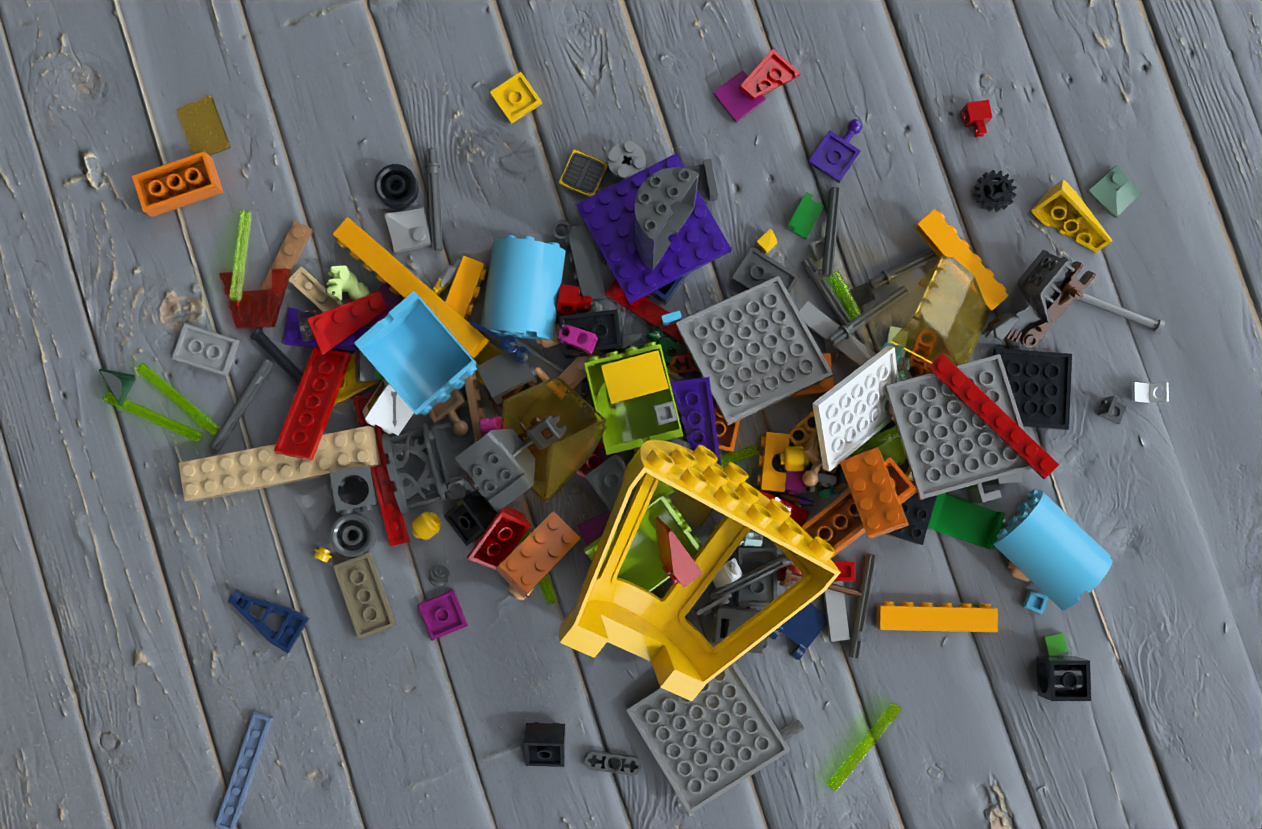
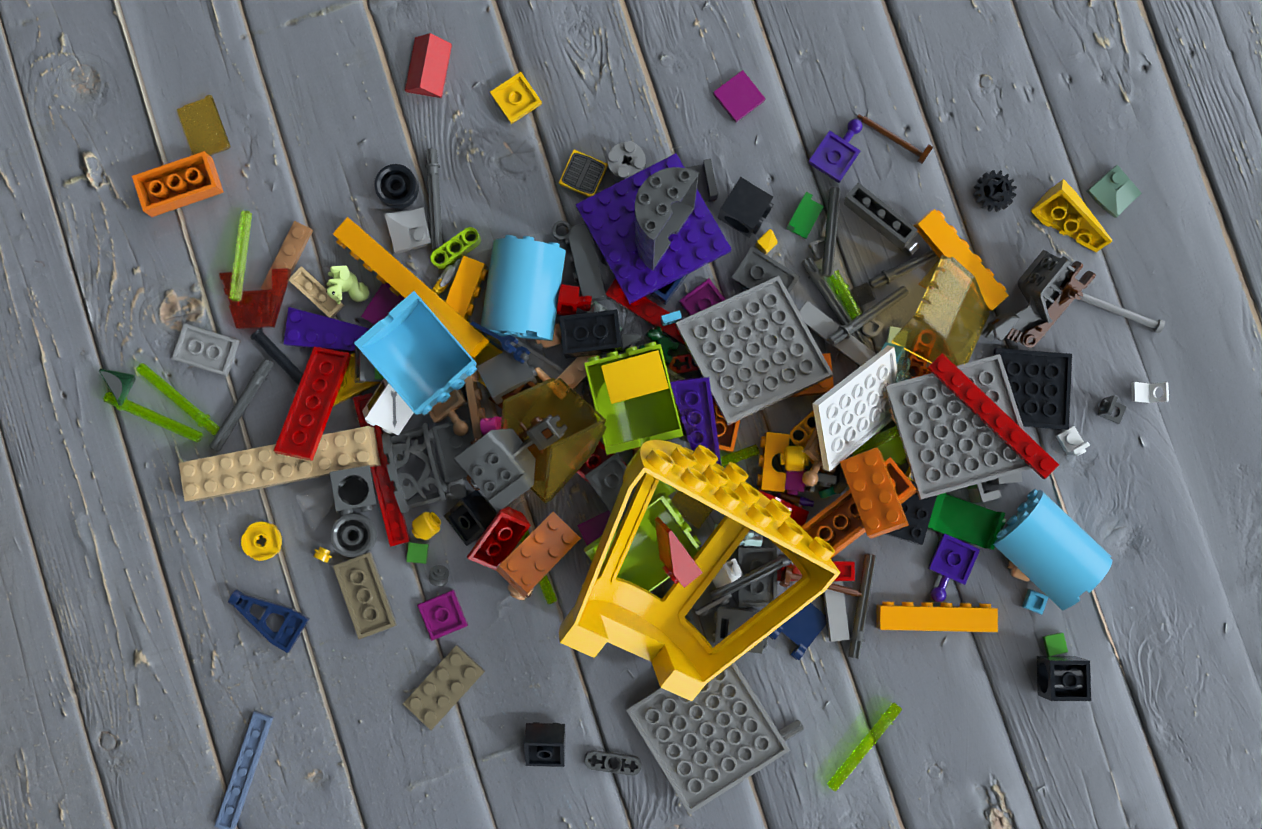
(271, 546): none -> yellow plate
(304, 326): clear smoke bracket -> none
(340, 322): red wing -> none
(417, 553): none -> bright green tile
(428, 66): none -> slope
(443, 687): none -> dark tan plate
(459, 239): none -> lime beam
(577, 338): dark pink leg -> none
(665, 413): light grey tile -> none
(701, 298): none -> magenta tile
(746, 207): none -> black brick
(768, 75): wing -> none
(872, 328): none -> light grey tile
(882, 218): none -> dark grey hinge
(922, 155): none -> reddish brown piece
(953, 561): none -> dark purple plate
(977, 115): red brick -> none
(1072, 442): none -> white bracket

